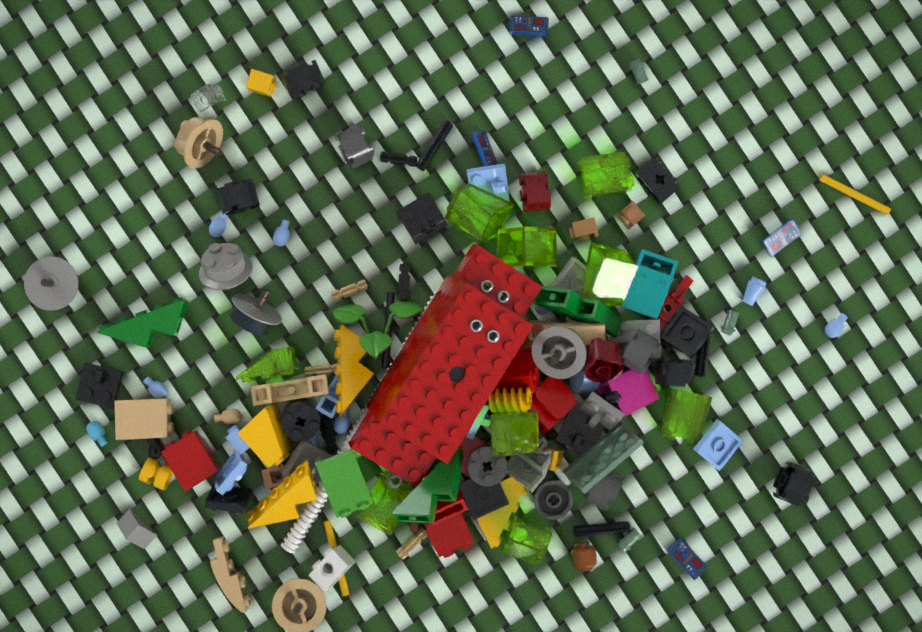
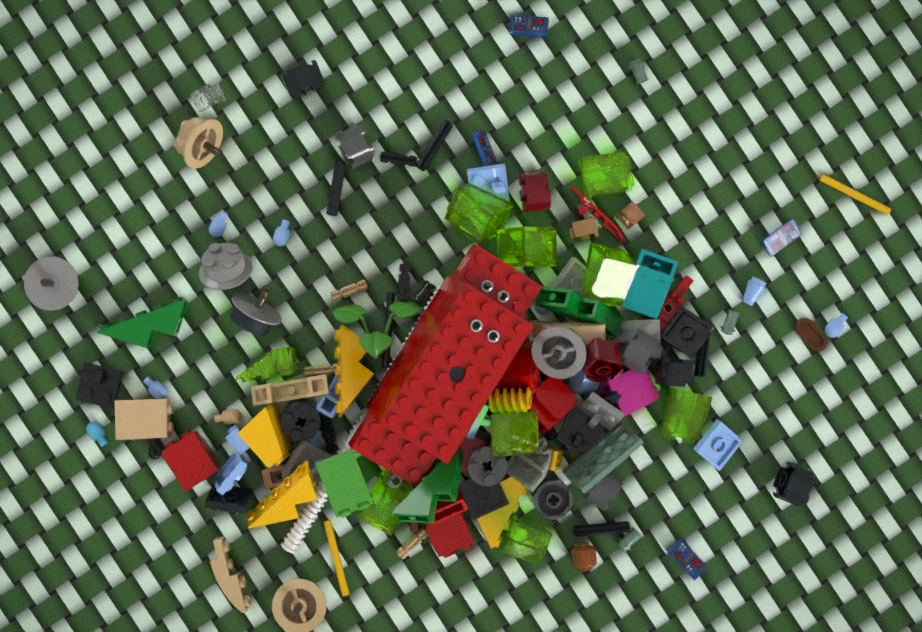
(136, 529): light grey slope -> none
(155, 473): yellow wheel -> none
(238, 197): black brick -> none
(261, 83): yellow brick -> none
(336, 188): none -> black axle
(340, 561): white brick -> none
(342, 424): light blue cylinder -> none
(422, 218): black hinge -> none
(424, 293): none -> black pin
(608, 224): none -> red piece
(662, 190): black brick -> none
(810, 334): none -> reddish brown tile

